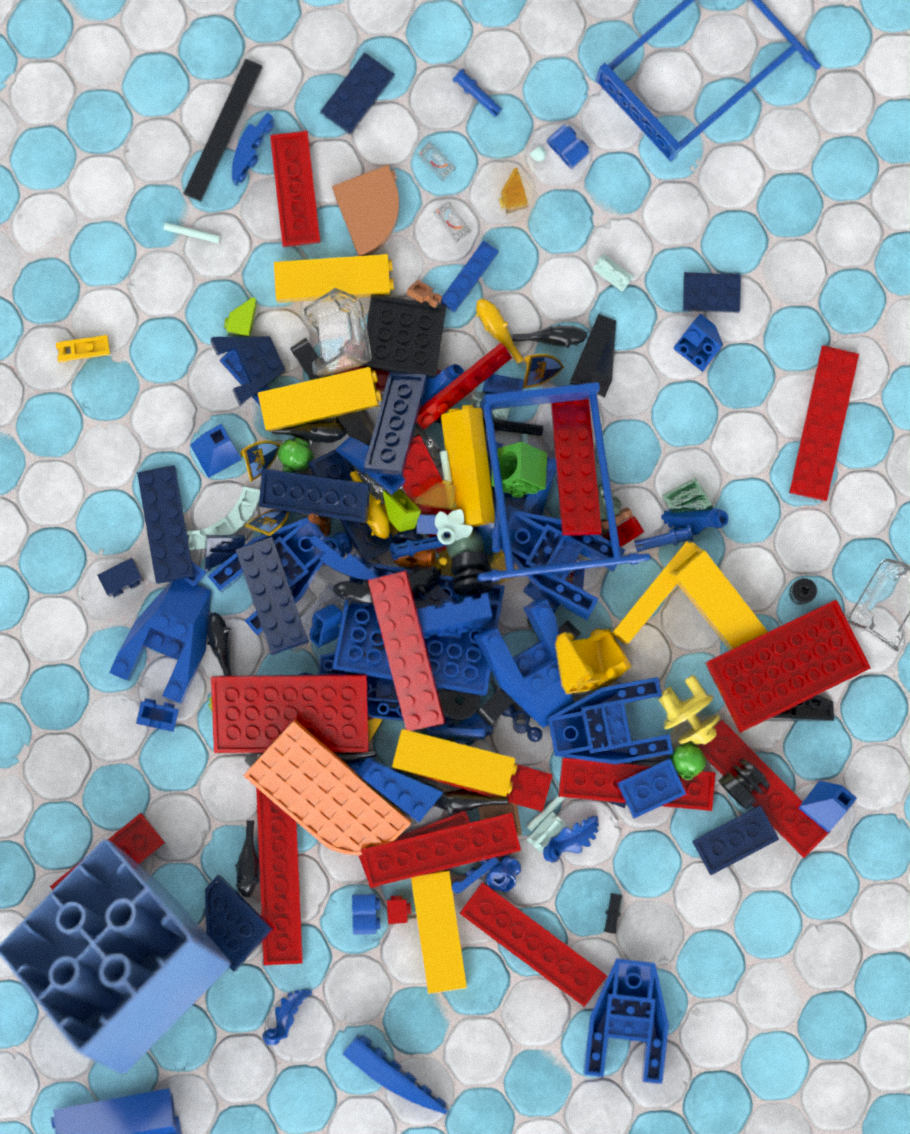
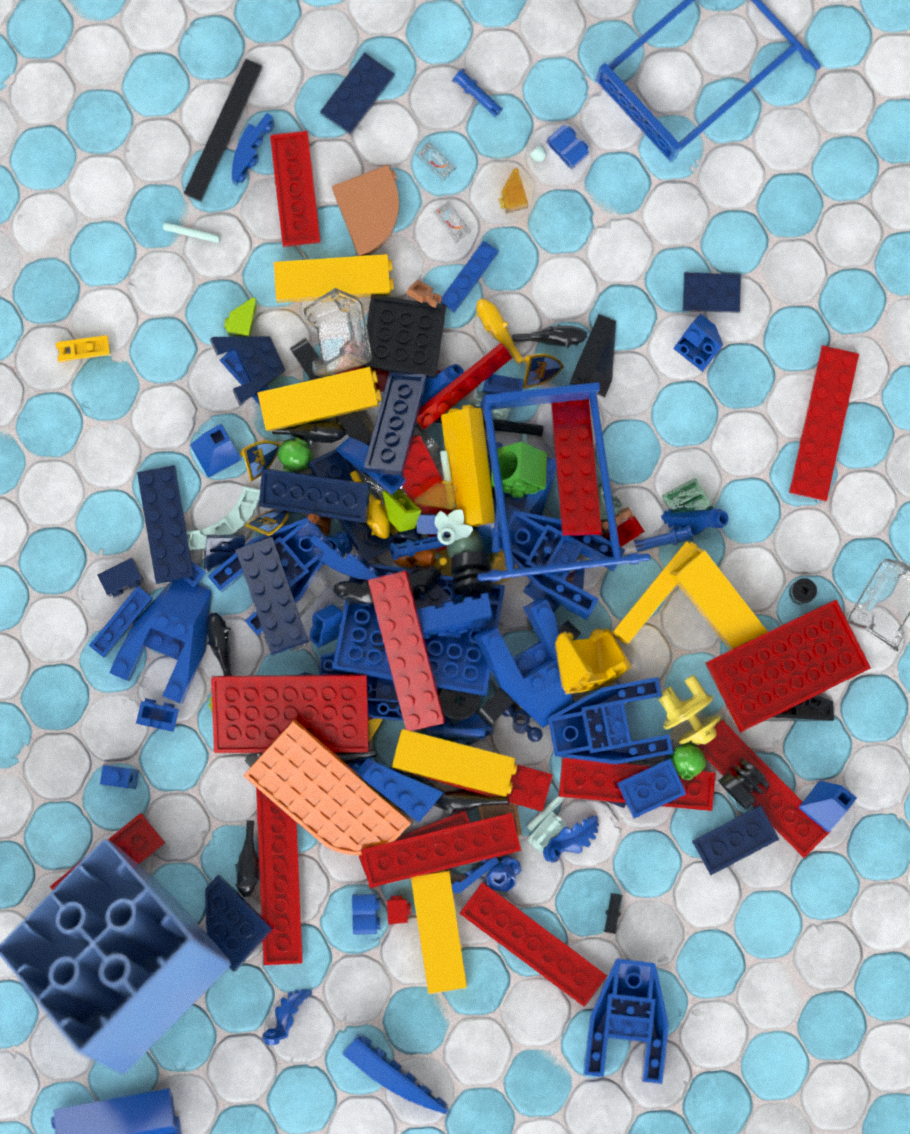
(119, 777): none -> blue torso
(120, 622): none -> blue plate
(613, 272): light aqua hinge -> none

